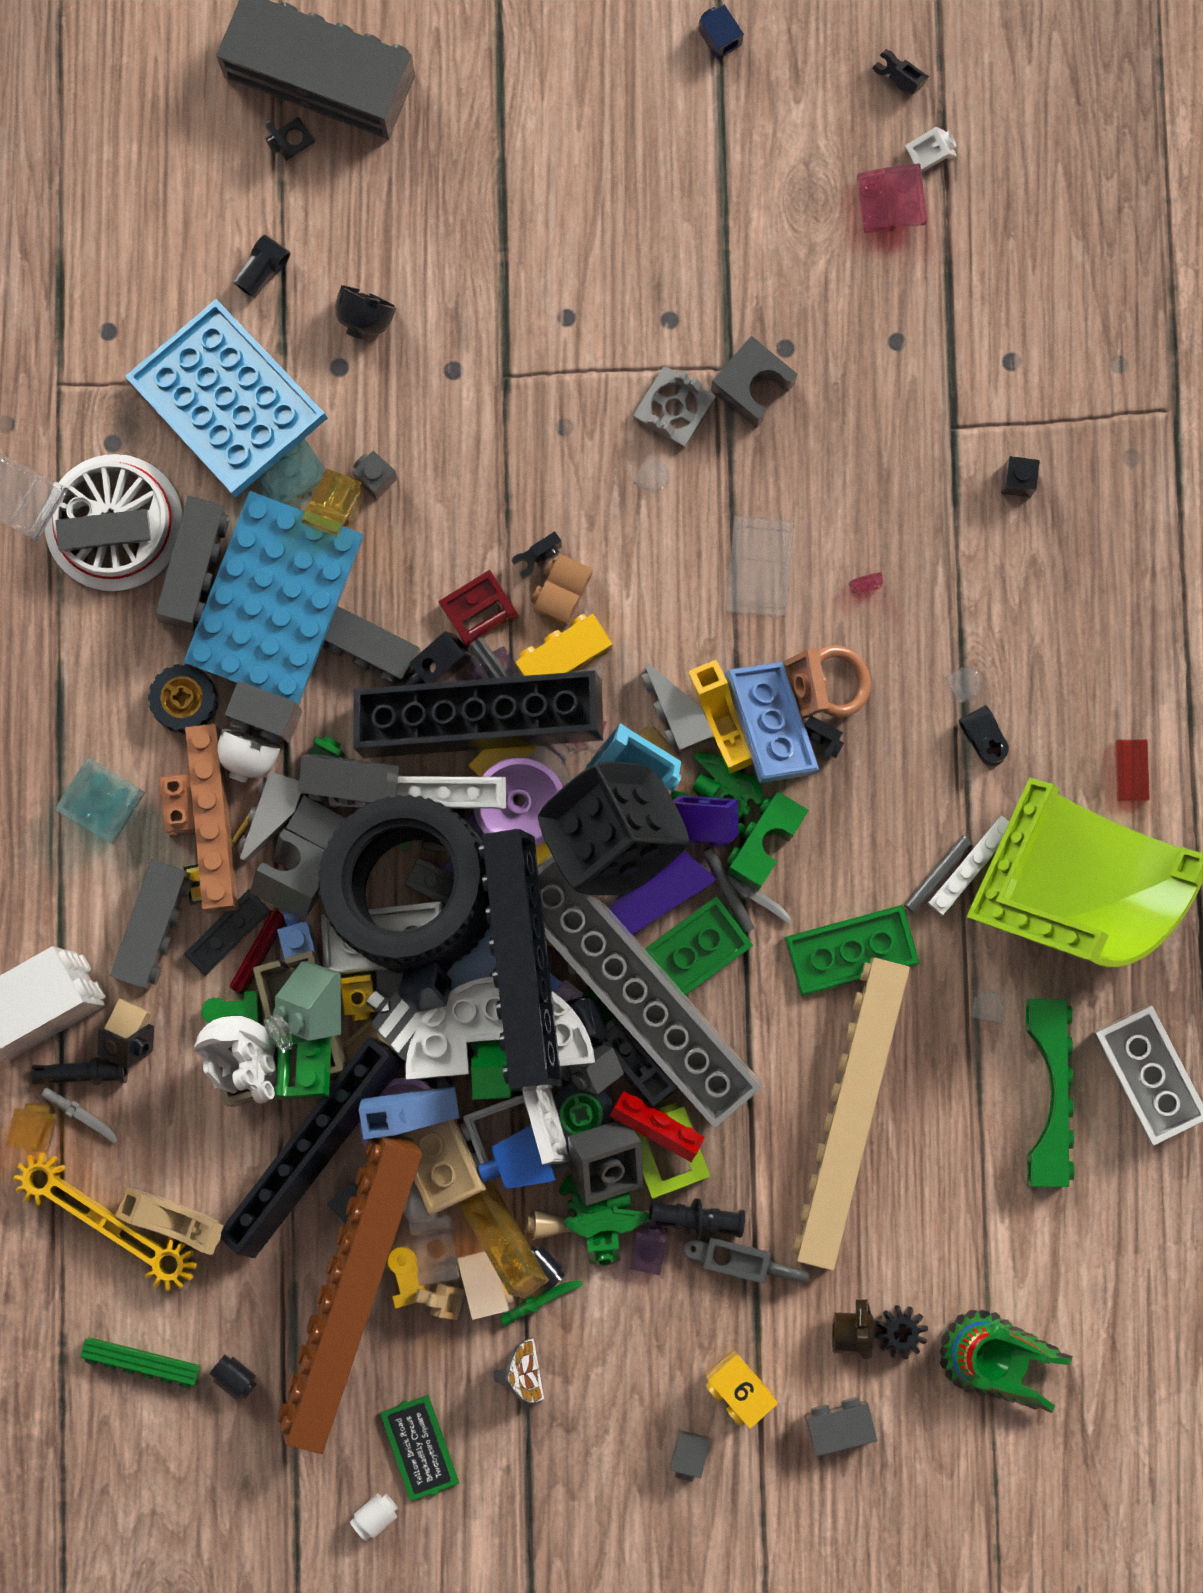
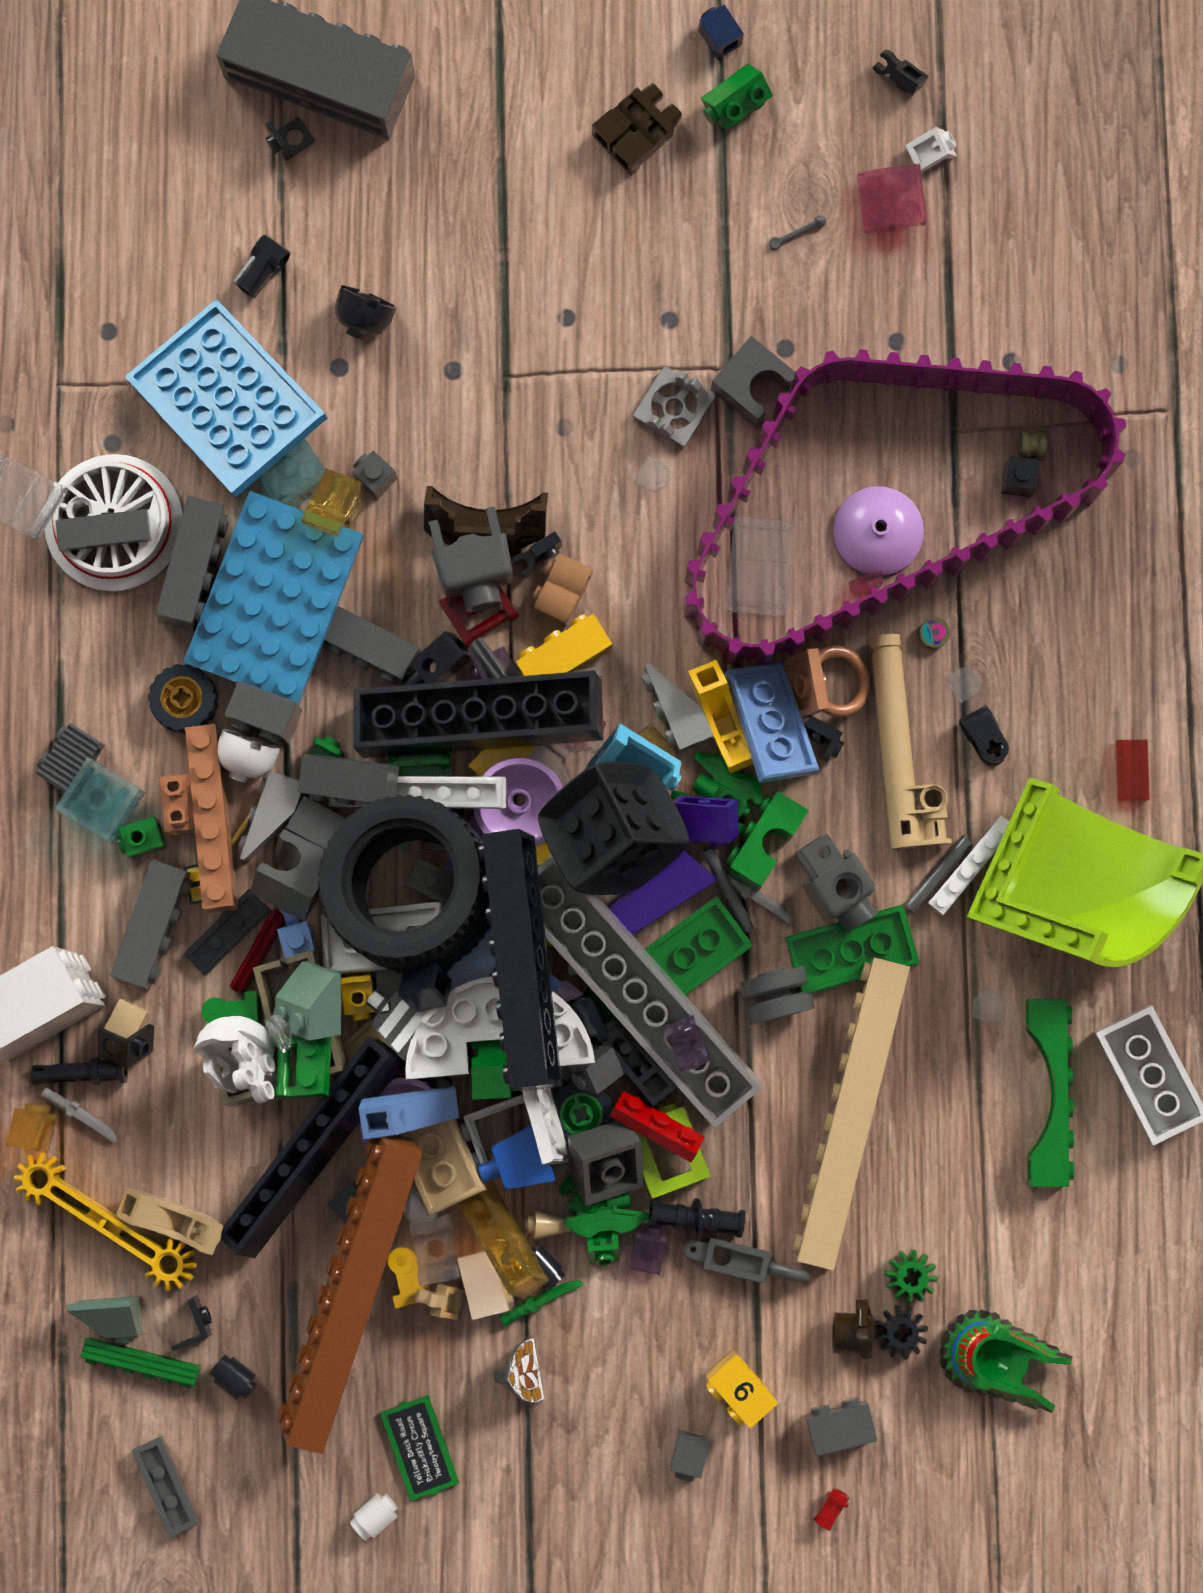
(67, 756): none -> dark grey brick
(110, 1317): none -> sand green slope
(141, 838): none -> green brick
(165, 1486): none -> dark grey plate
(203, 1319): none -> black bracket
(423, 764): none -> green hinge
(474, 565): none -> dark grey piece
(520, 523): none -> dark brown windscreen
(647, 124): none -> dark brown hips
(687, 1043): none -> clear purple bracket
(736, 97): none -> green brick
(776, 242): none -> dark grey hinge
(776, 994): none -> dark grey wheel
(824, 876): none -> dark grey piece
(831, 1508): none -> red pin
(872, 550): none -> lavender dish
(903, 799): none -> tan piece
(920, 374): none -> magenta piece
(920, 1280): none -> green gear
(934, 633): none -> tile
(1032, 444): none -> olive wheel

